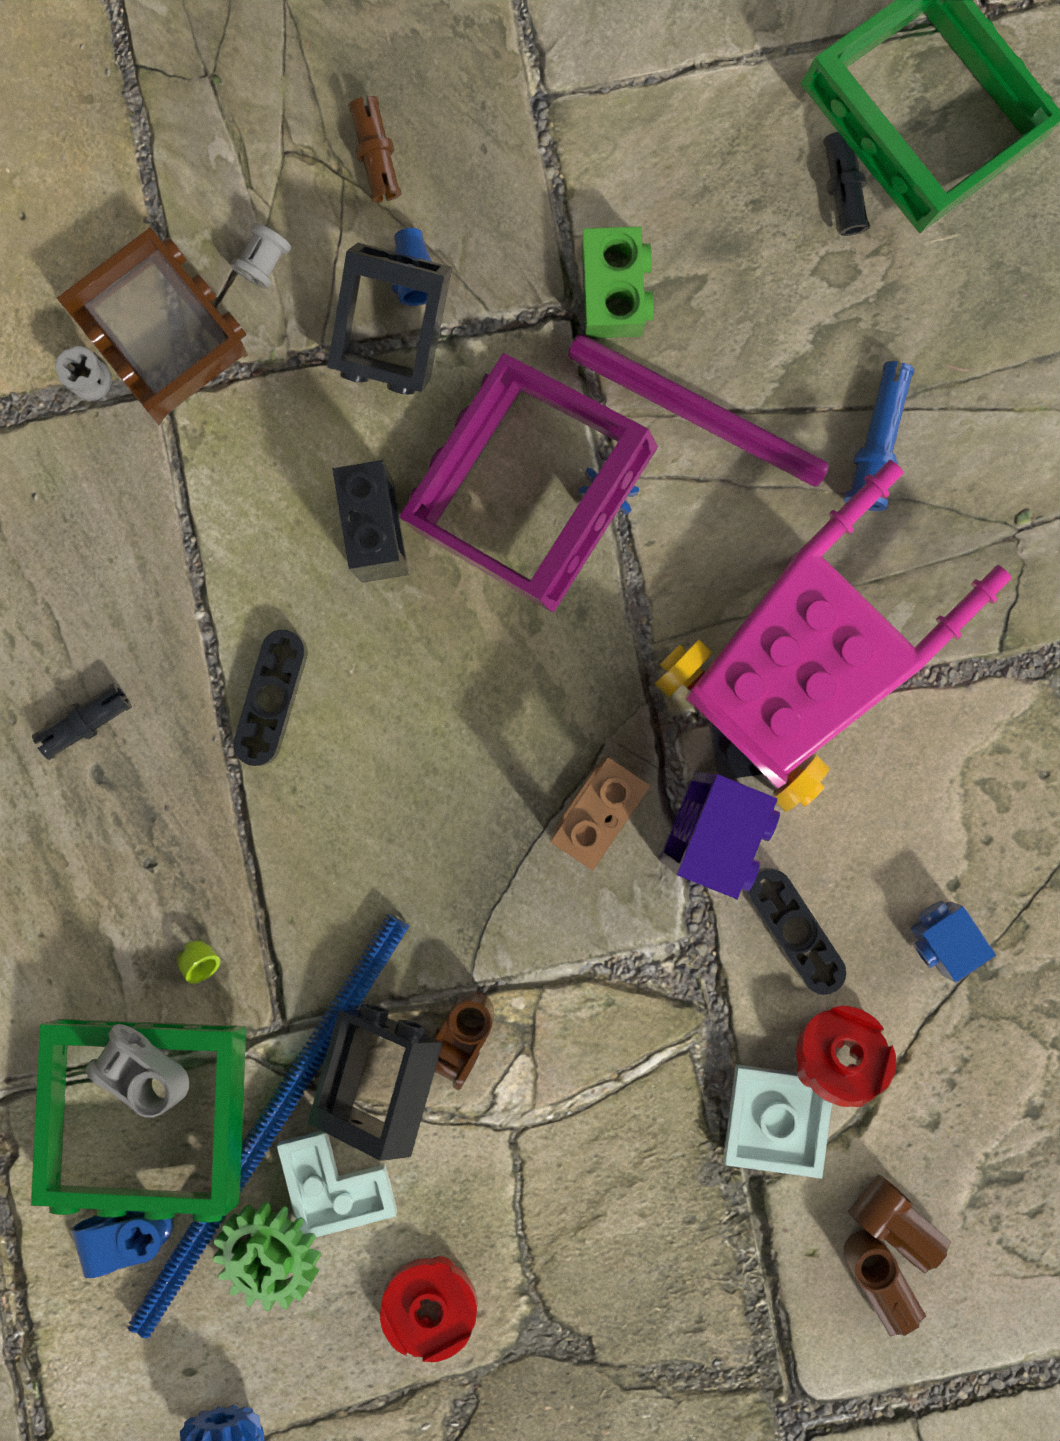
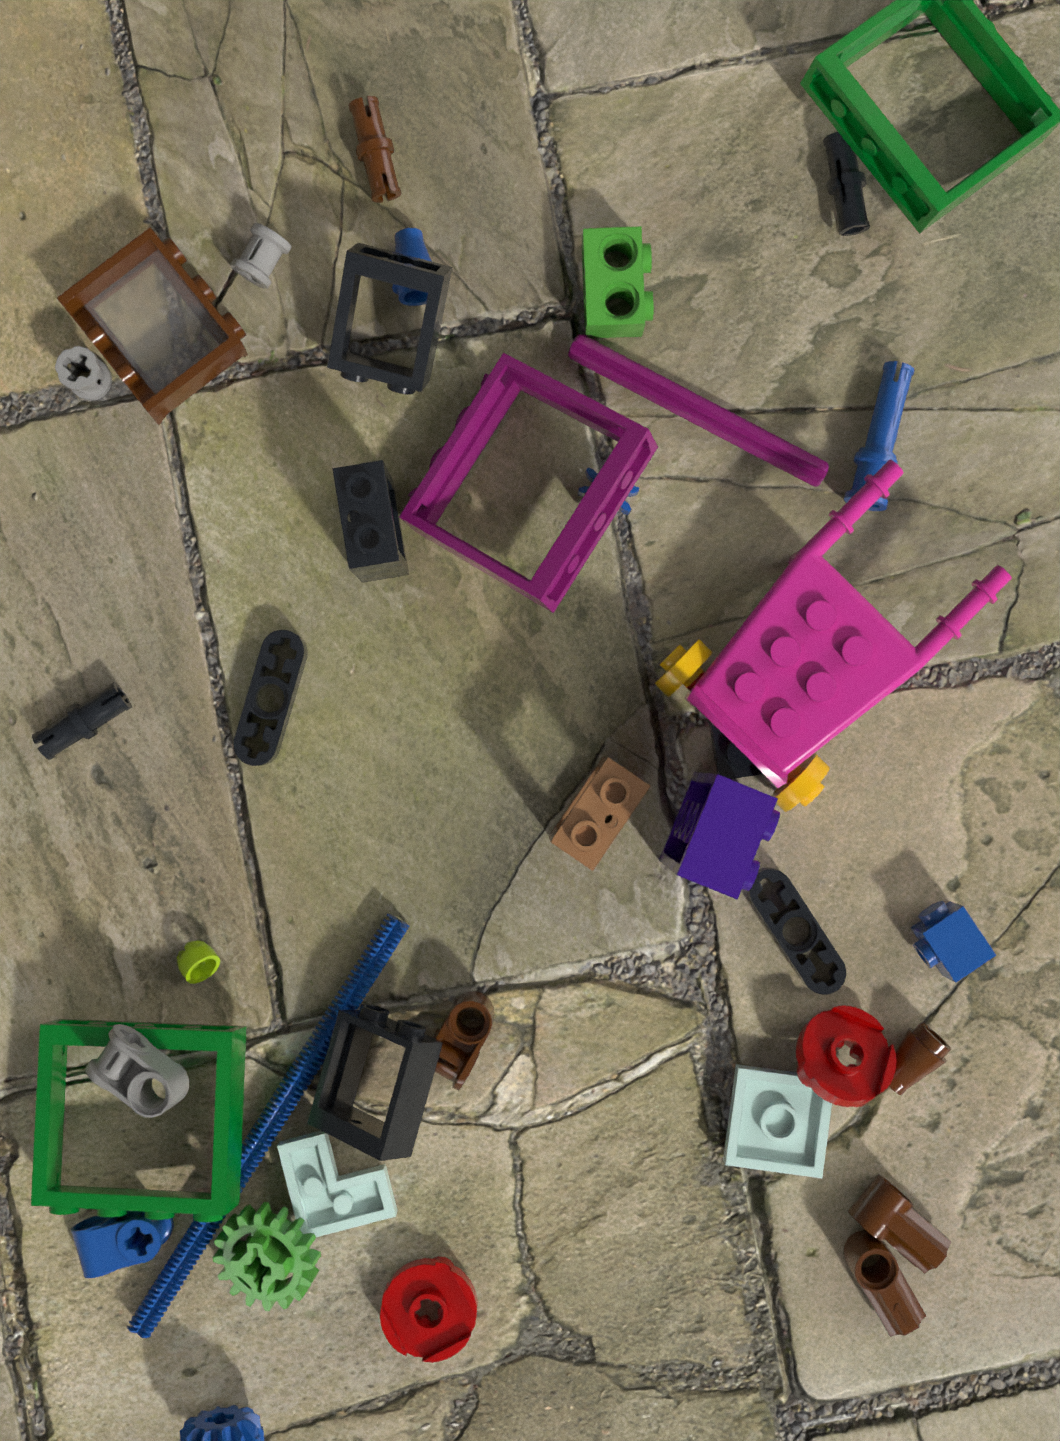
(918, 1056): none -> reddish brown cone

